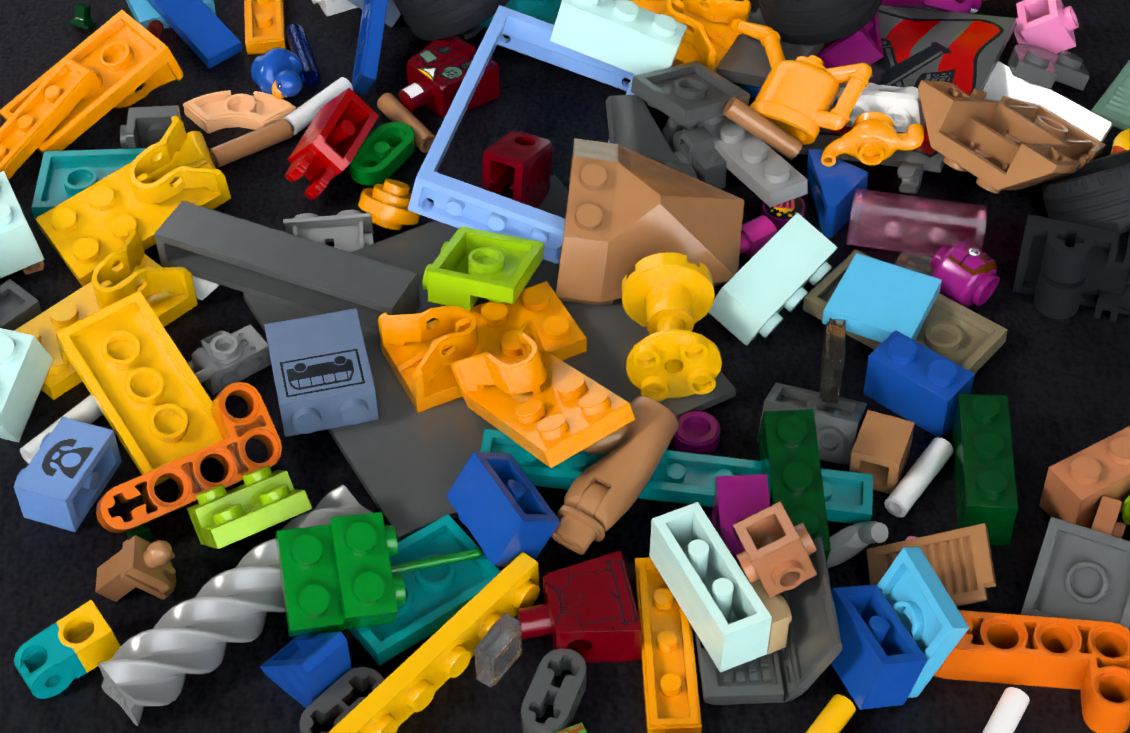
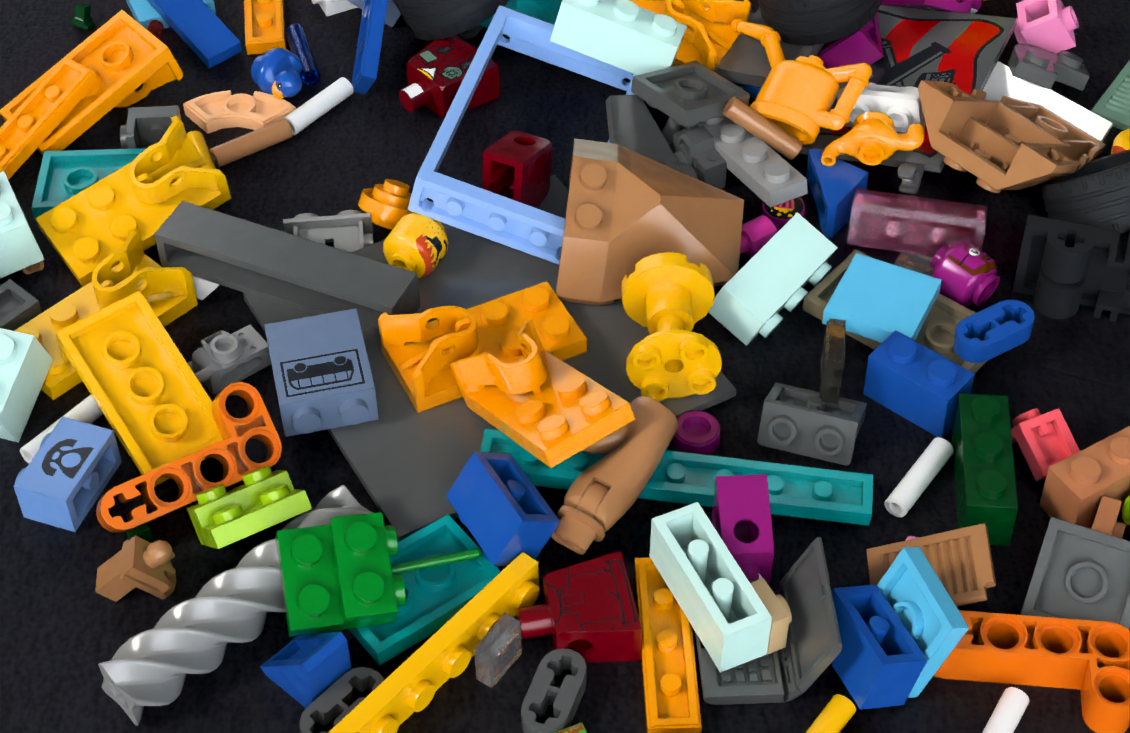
(65, 651): leg -> none
(331, 141): red hinge -> none
(382, 153): green plate -> none
(397, 112): medium nougat piece -> none
(416, 244): none -> yellow head
(481, 266): lime plate -> none
(775, 550): nougat brick -> none
(794, 470): dark green brick -> none
(854, 539): light grey bar -> none
(882, 449): medium nougat brick -> none
(997, 335): none -> blue beam
(1043, 439): none -> coral bracket

